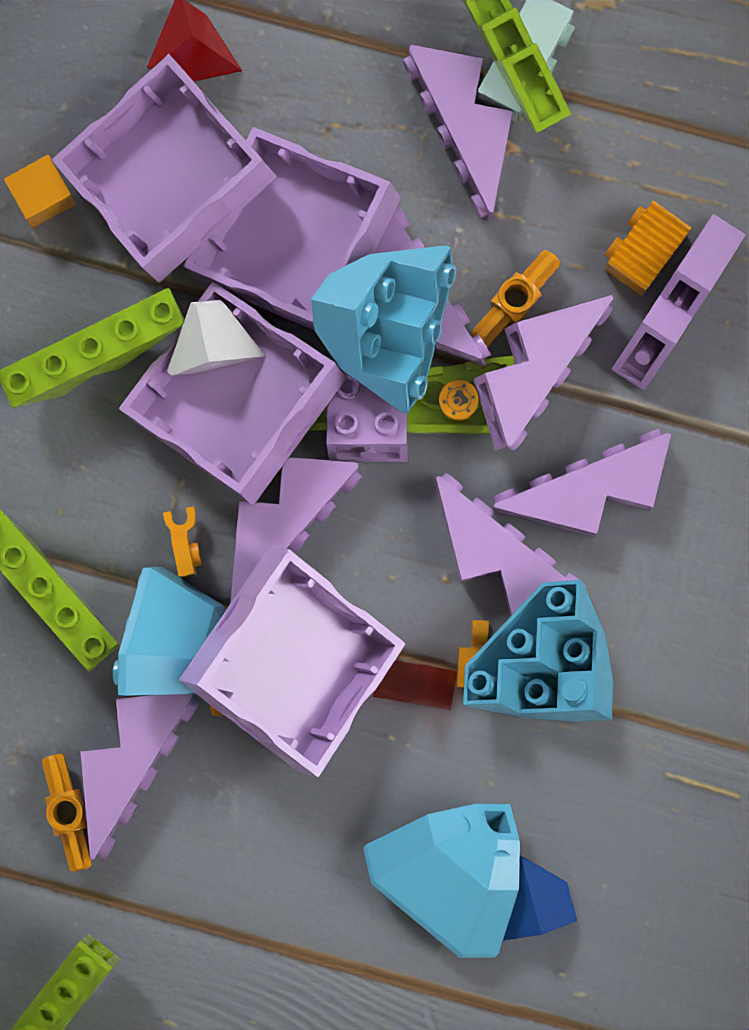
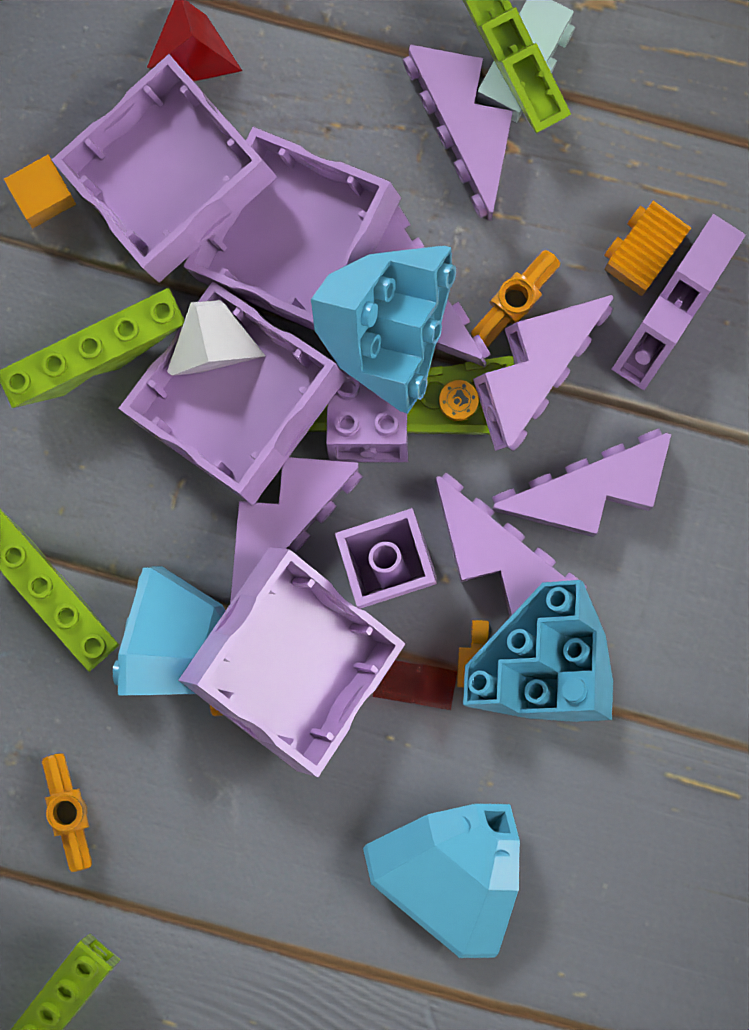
(117, 774): lavender slope -> none
(186, 554): light orange plate -> none
(386, 558): none -> lavender slope
(540, 904): blue slope -> none

